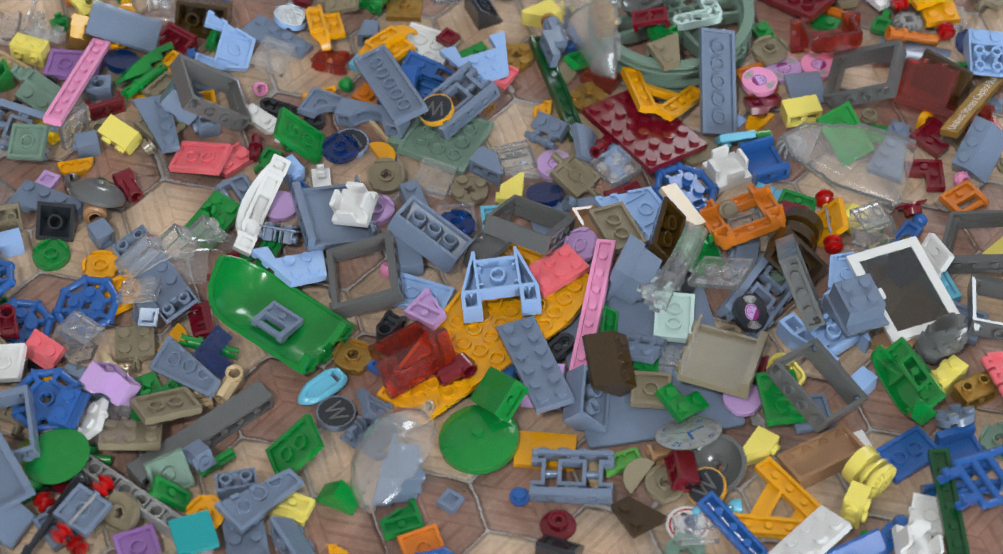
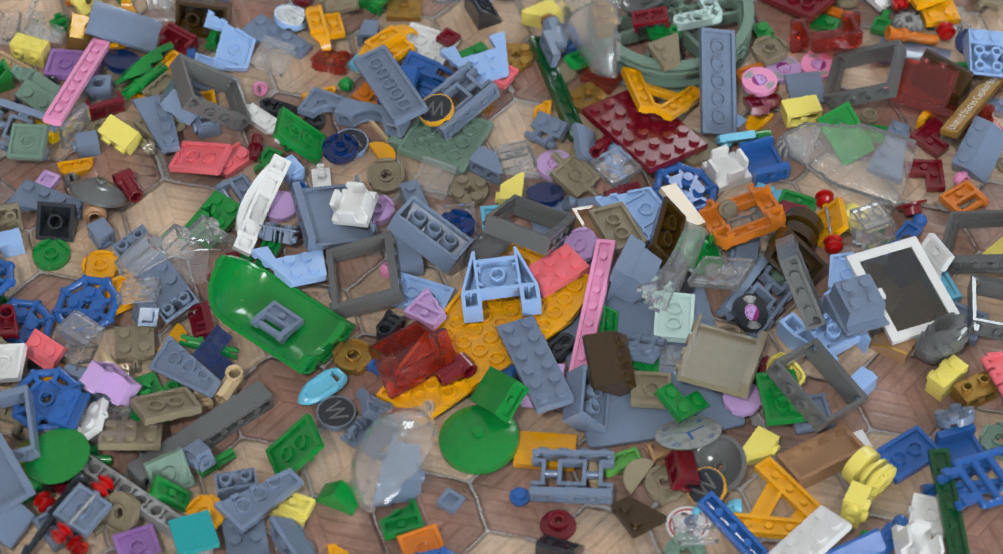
(908, 380): green piece -> none

